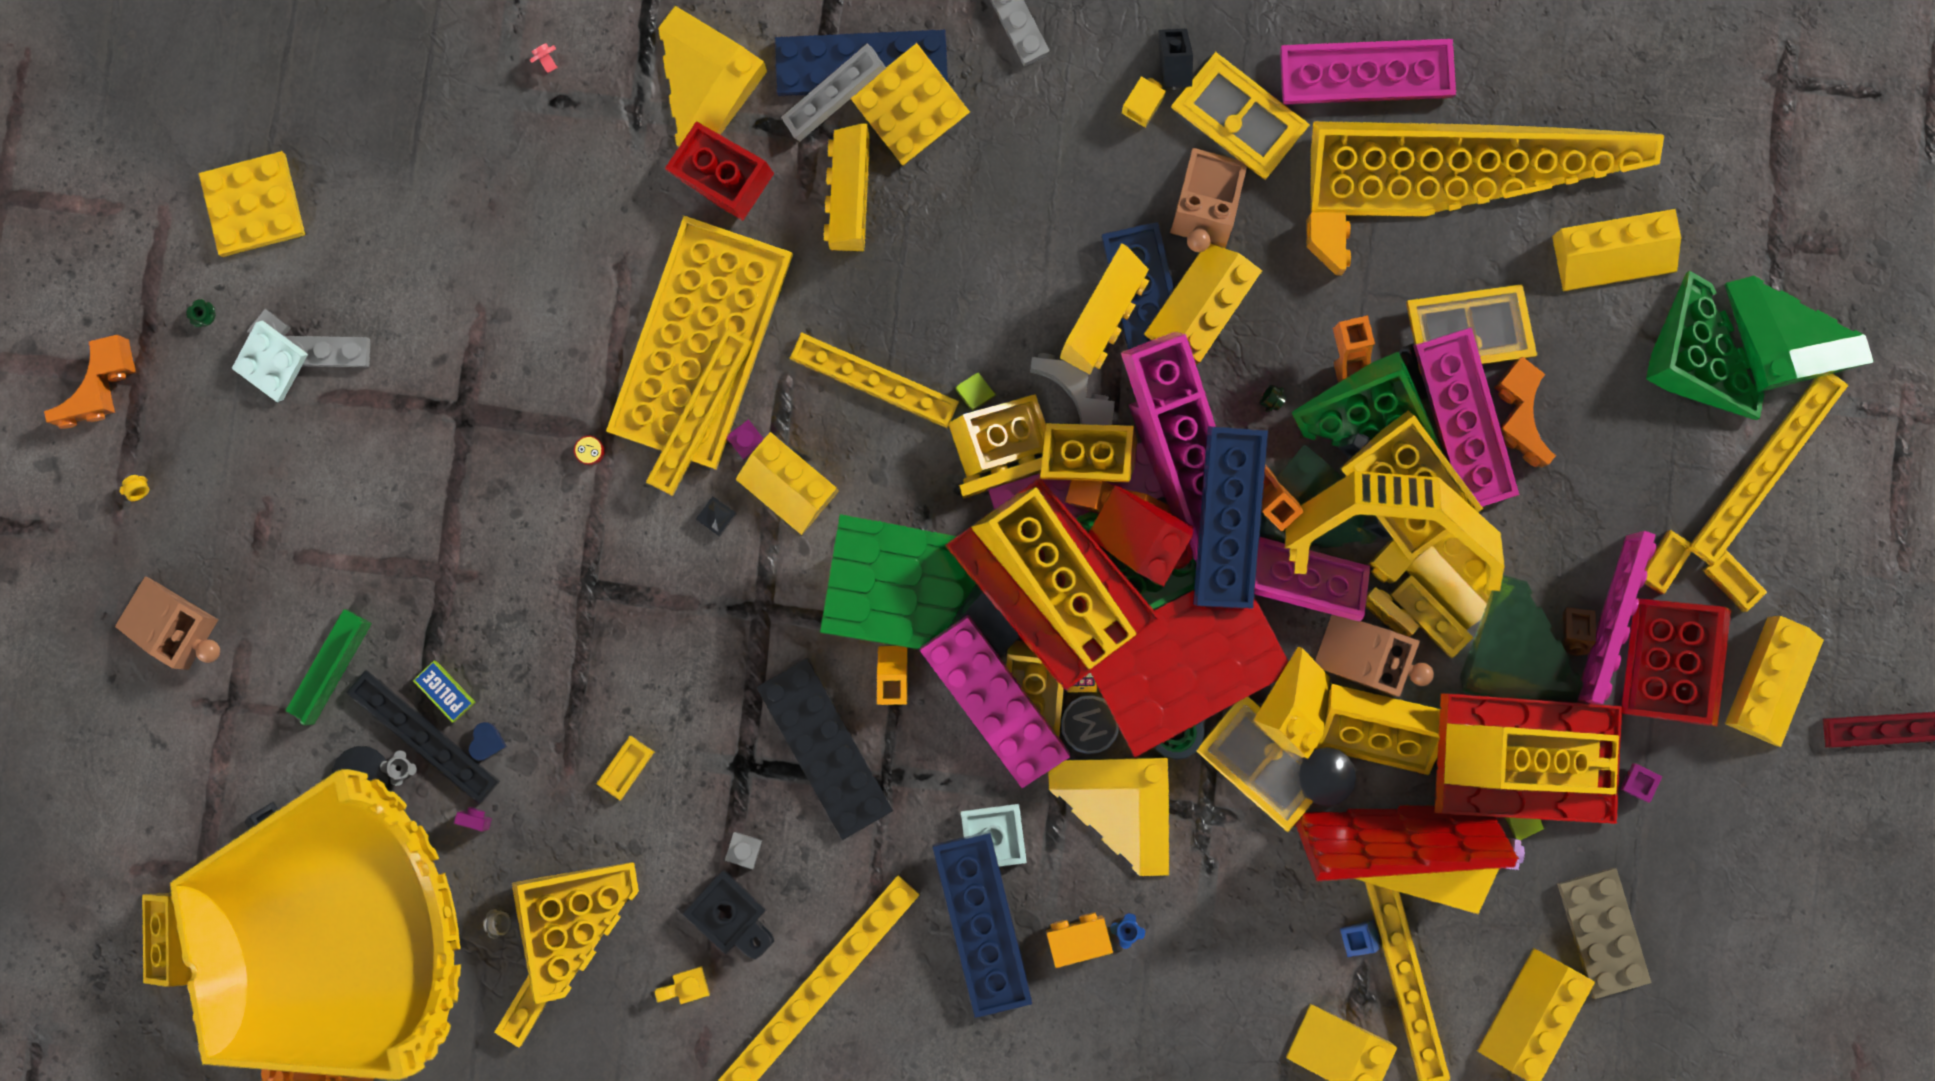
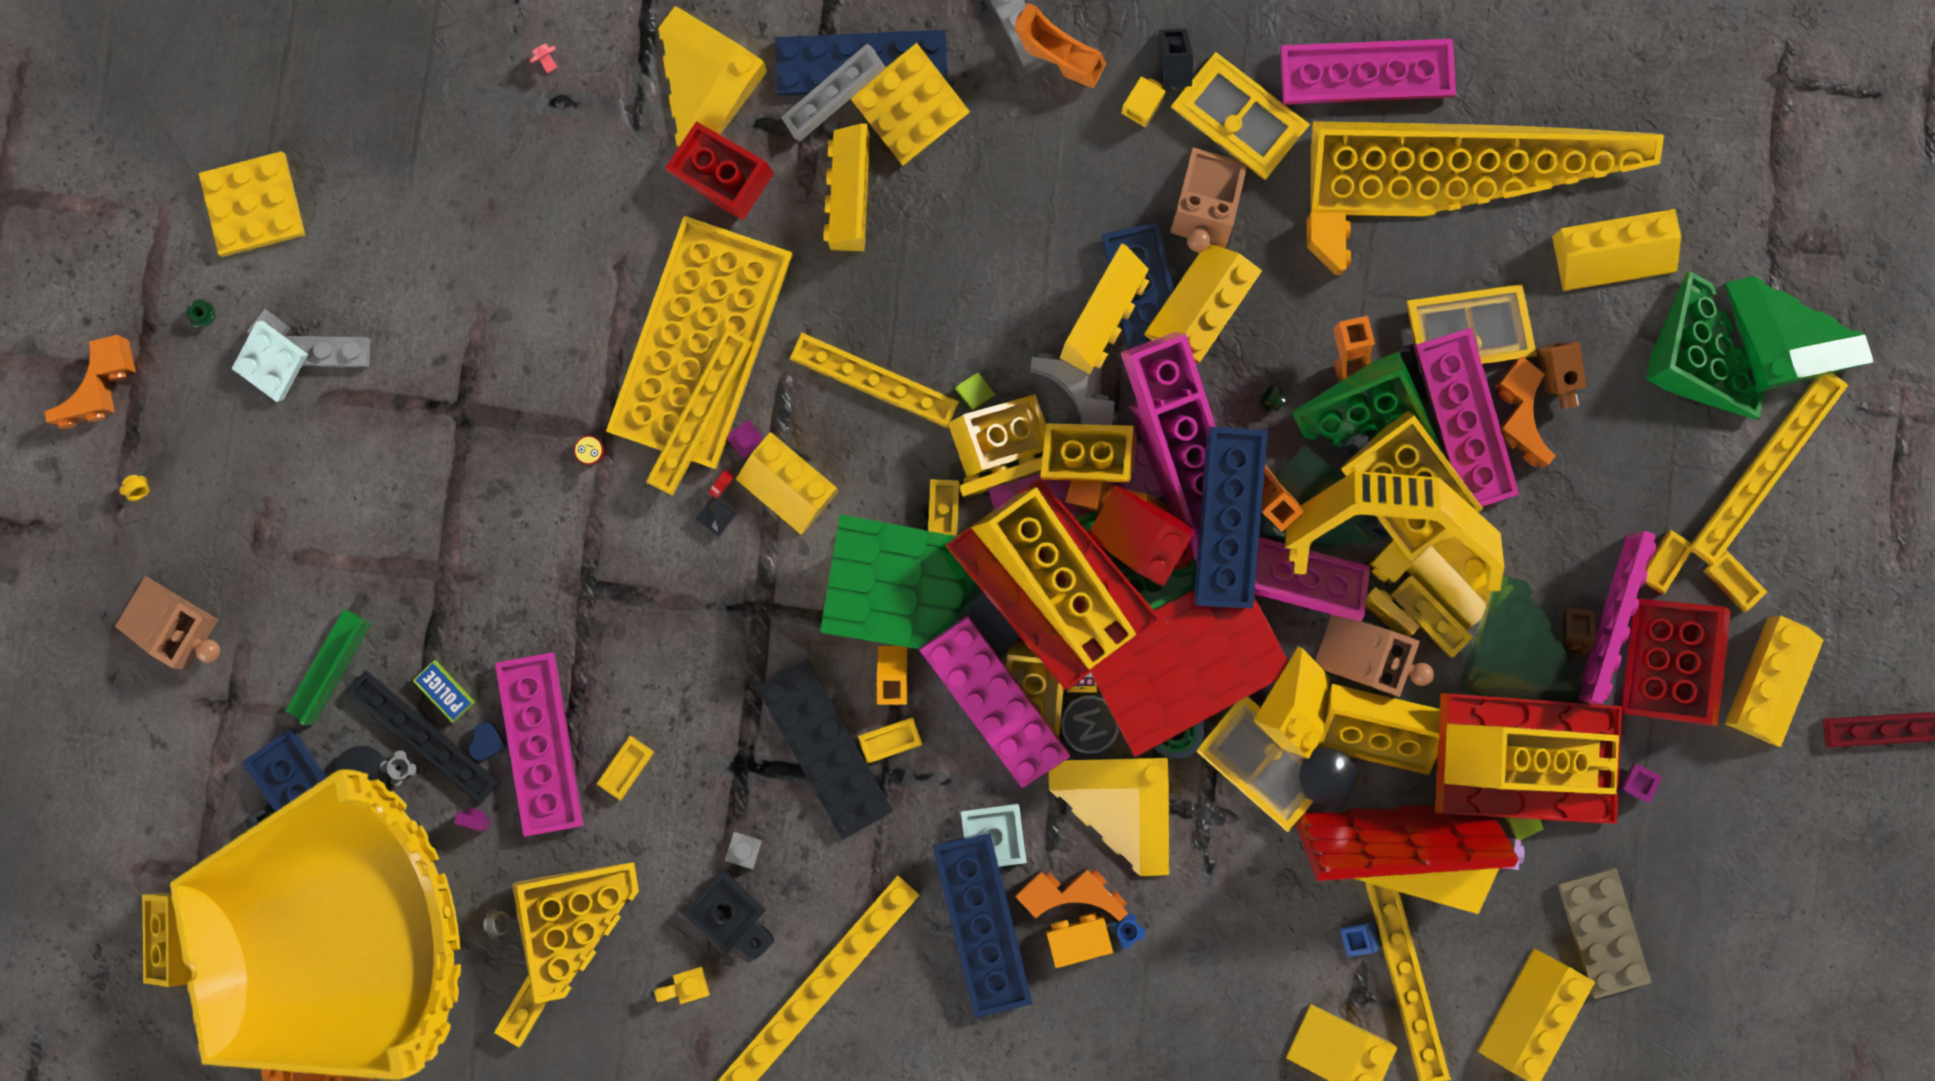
(284, 769): none -> dark blue plate
(539, 744): none -> dark pink plate
(721, 484): none -> red tile
(890, 740): none -> yellow tile
(943, 506): none -> yellow plate
(1050, 43): none -> orange arch
(1087, 887): none -> orange arch
(1562, 370): none -> dark orange torso

